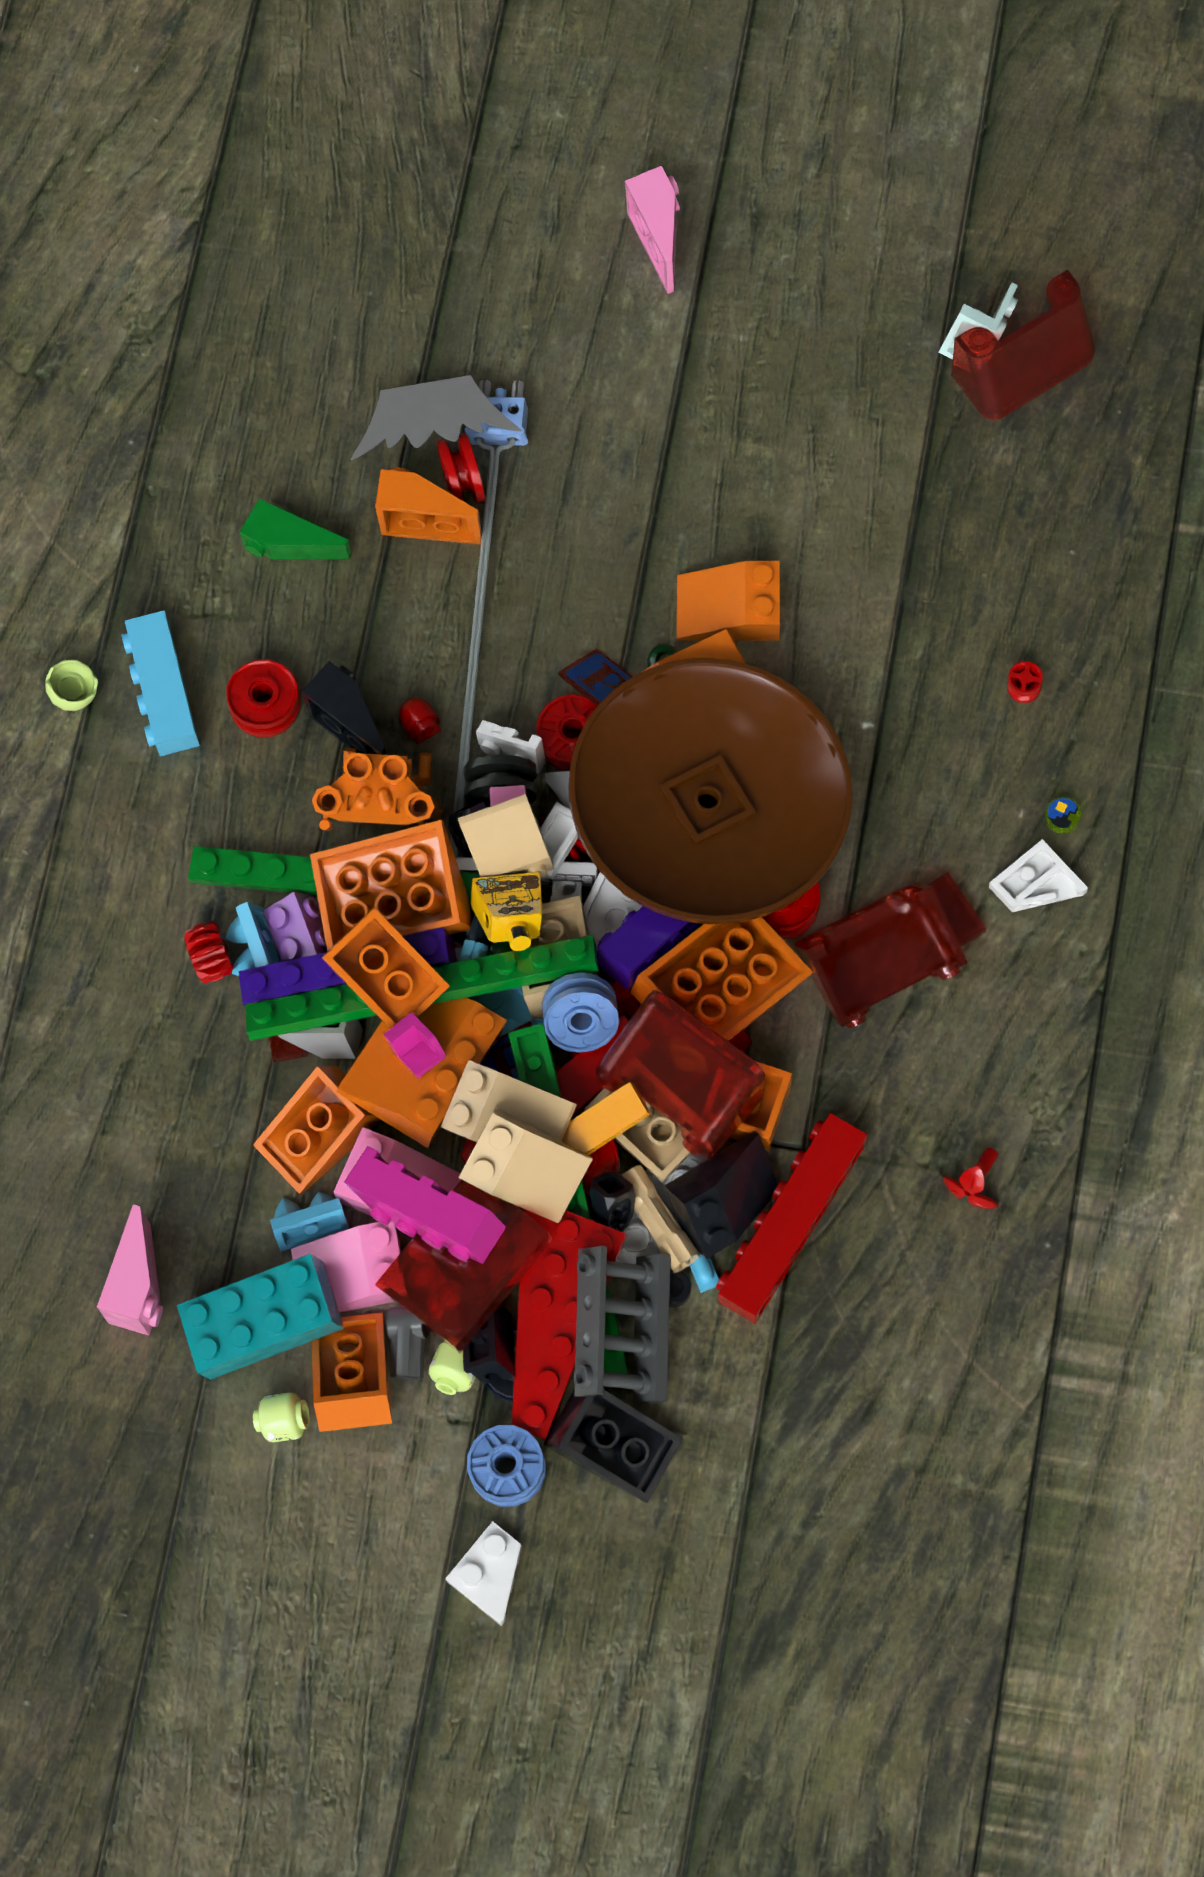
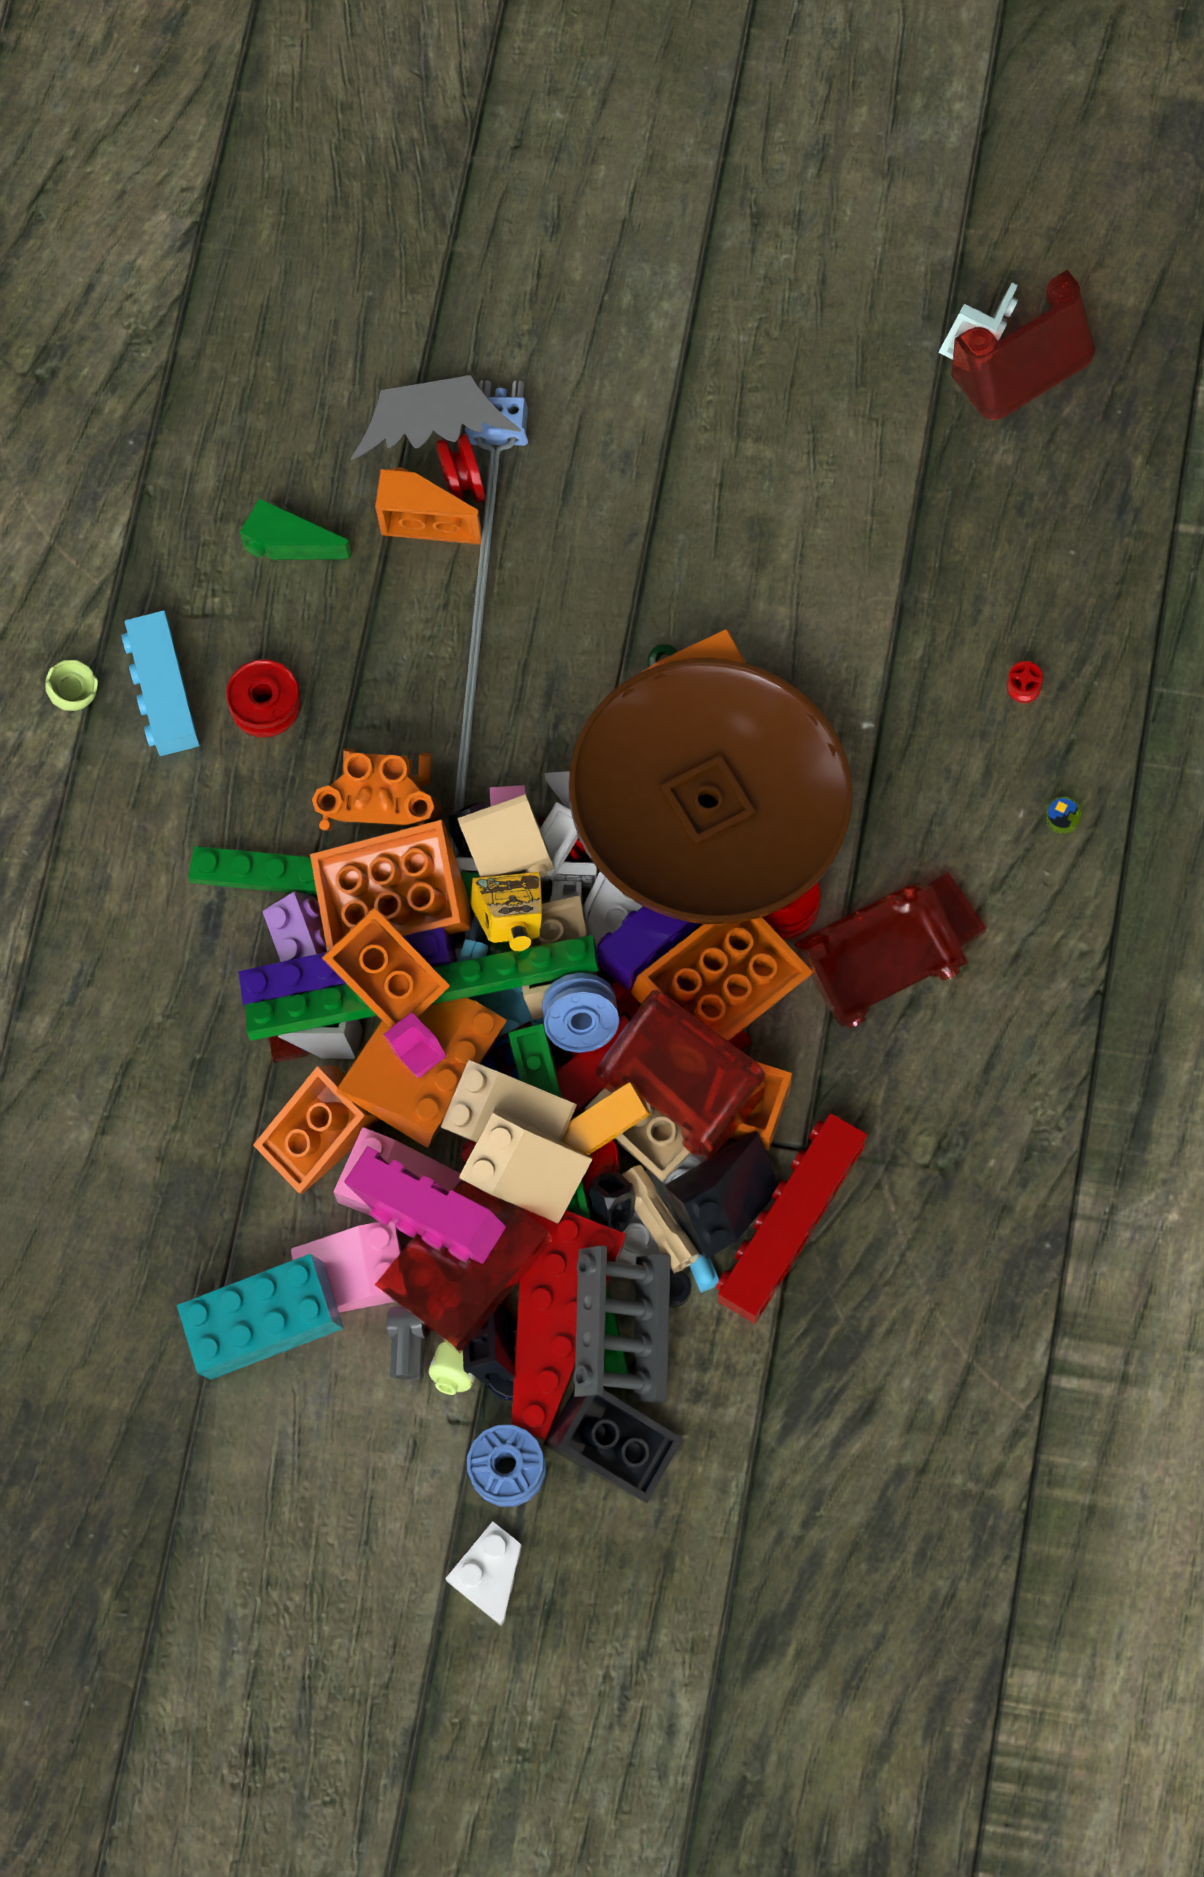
(132, 1286): bright pink slope -> none
(208, 952): red gear -> none
(252, 929): medium azure tile -> none
(281, 1417): yellowish green head -> none
(300, 1226): medium azure tile -> none
(340, 709): black slope -> none
(352, 1375): orange slope -> none
(419, 719): red piece -> none
(498, 772): pearl dark grey wheel -> none
(504, 741): white wing -> none
(555, 720): red wheel -> none
(594, 676): piece -> none
(653, 211): bright pink slope -> none
(730, 597): orange slope -> none
(973, 1182): red plant -> none
(1037, 880): white wing -> none

